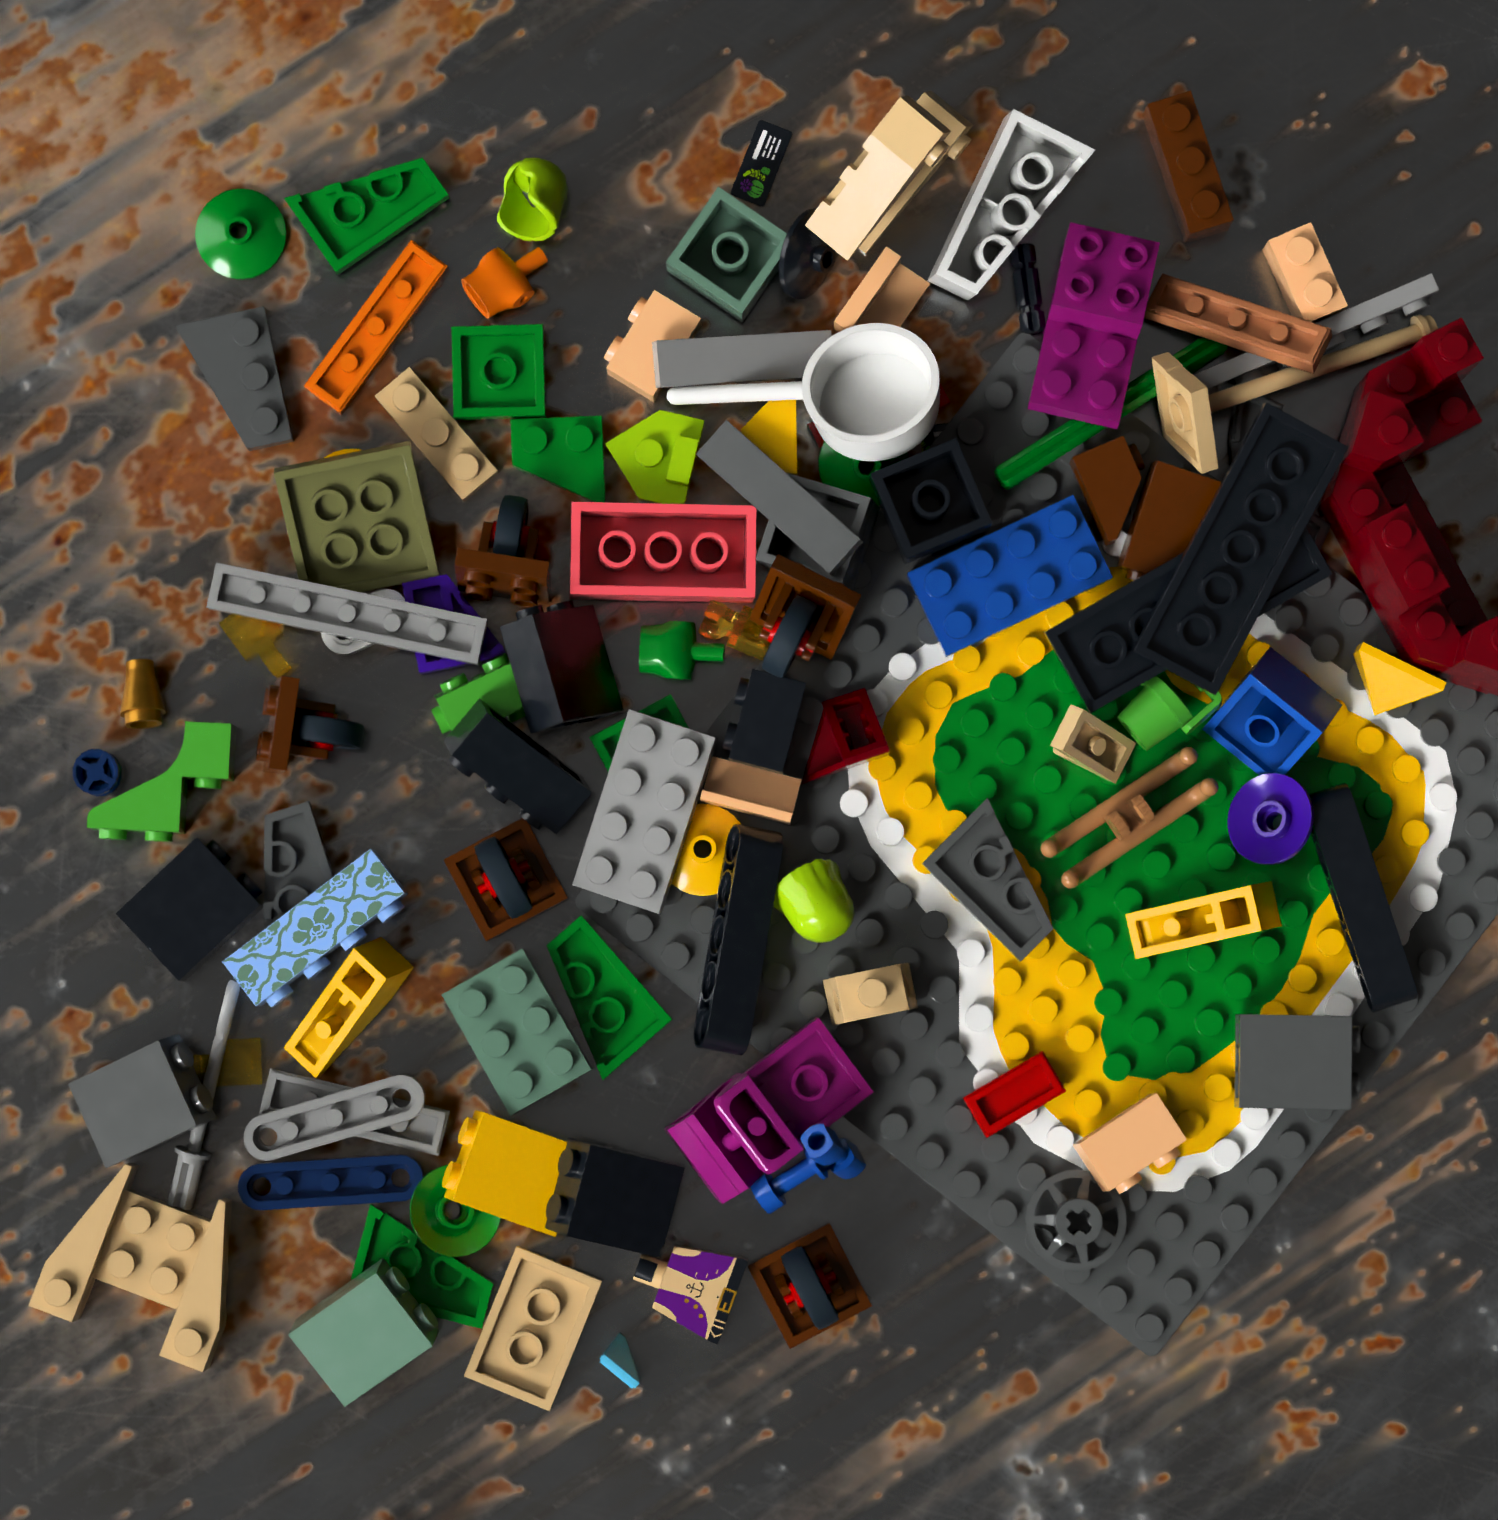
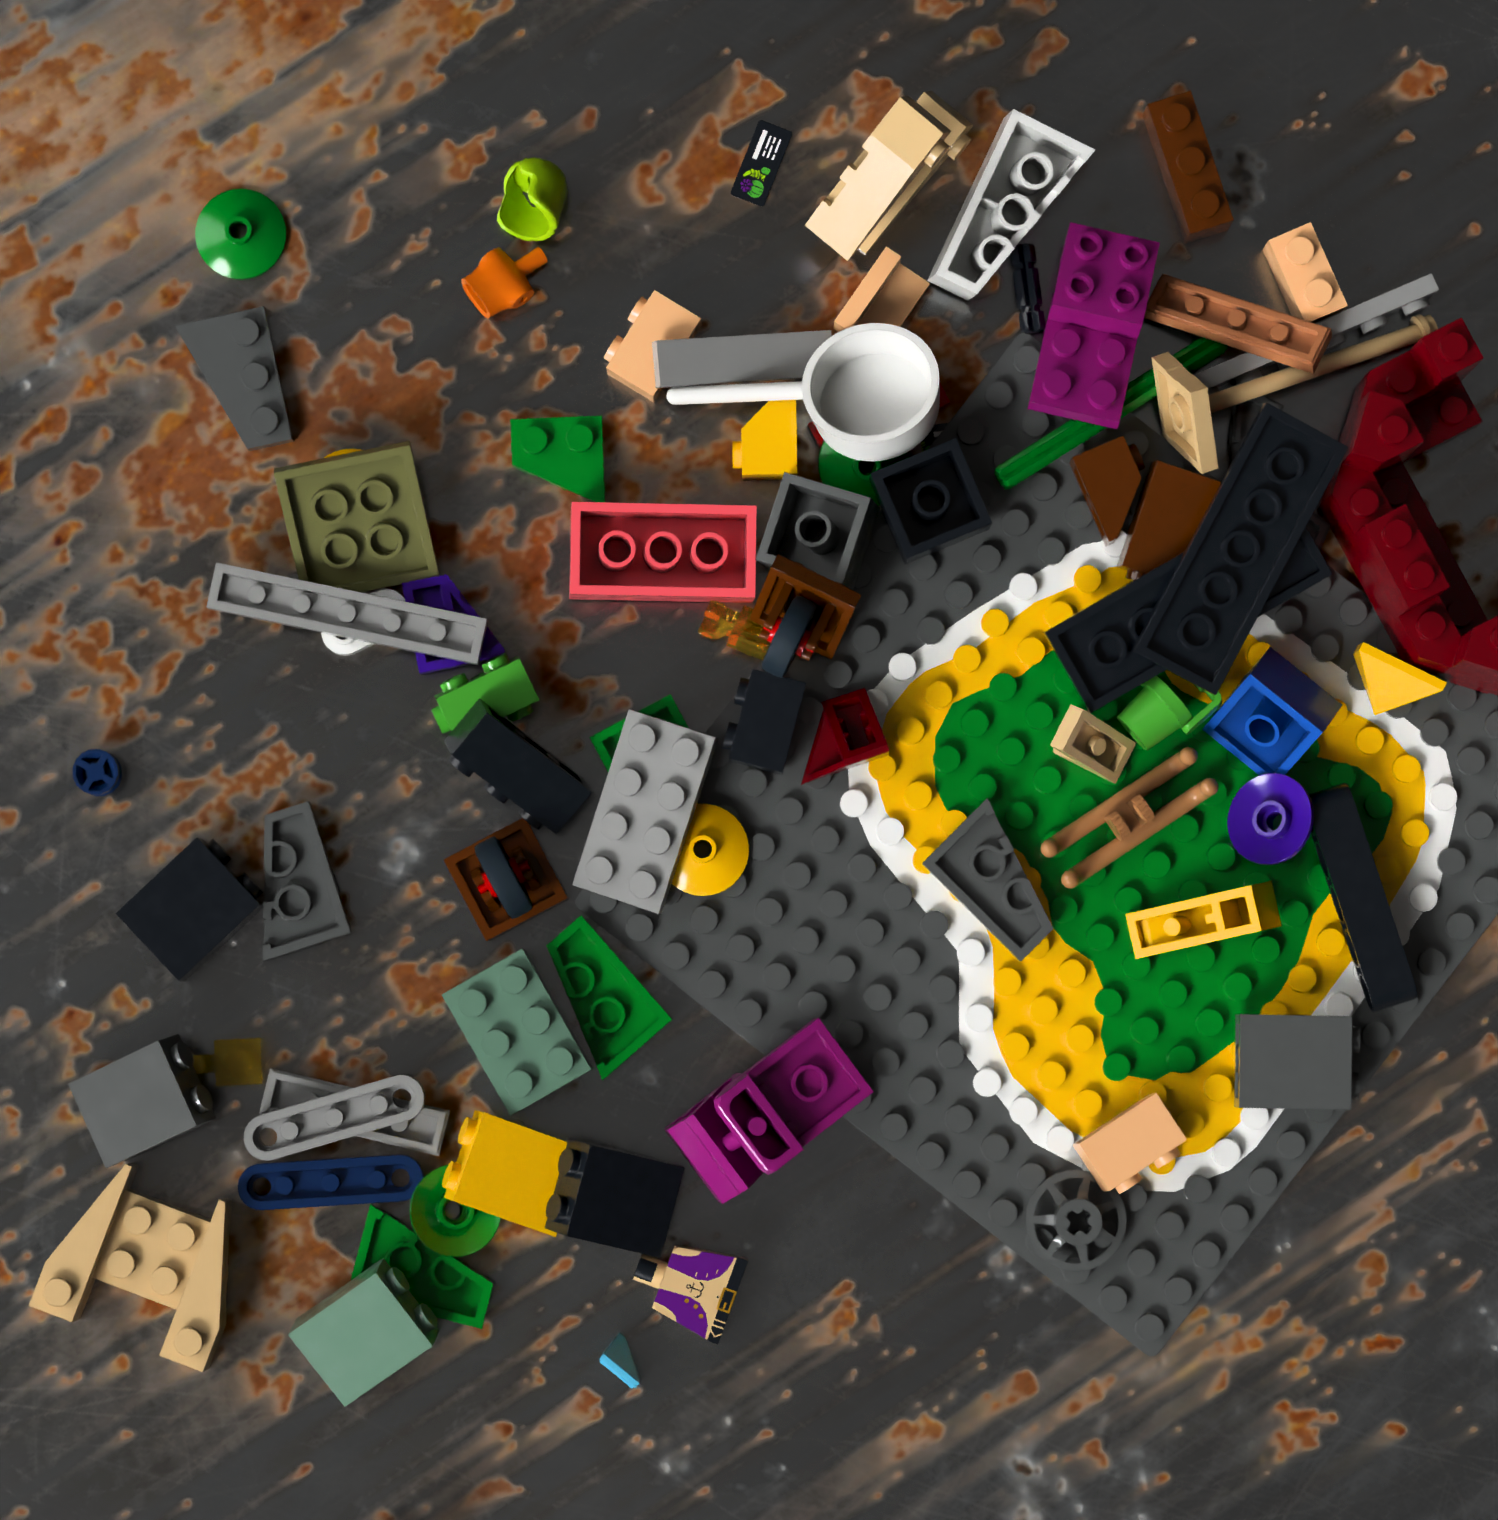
(142, 699): pearl gold cone -> none
(161, 803): bright green arch -> none
(192, 1157): light grey piece -> none
(256, 638): clear yellow plate -> none
(315, 928): light blue brick -> none
(319, 731): reddish brown plate -> none
(348, 1004): yellow slope -> none
(366, 212): green wing -> none
(376, 327): orange tile -> none
(436, 434): tan plate -> none
(498, 372): green plate -> none
(504, 570): reddish brown plate -> none
(533, 1328): tan plate -> none
(561, 666): black brick -> none
(659, 456): lime plate -> none
(673, 649): green piece -> none
(728, 254): sand green brick -> none
(738, 939): black beam -> none
(751, 790): light nougat panel -> none
(779, 498): dark grey tile -> none
(804, 259): black dish -> none
(809, 1285): reddish brown plate -> none
(815, 901): lime hair -> none
(822, 1153): blue bar -> none
(870, 993): tan torso -> none
(1009, 576): blue plate -> none
(1014, 1094): red tile -> none

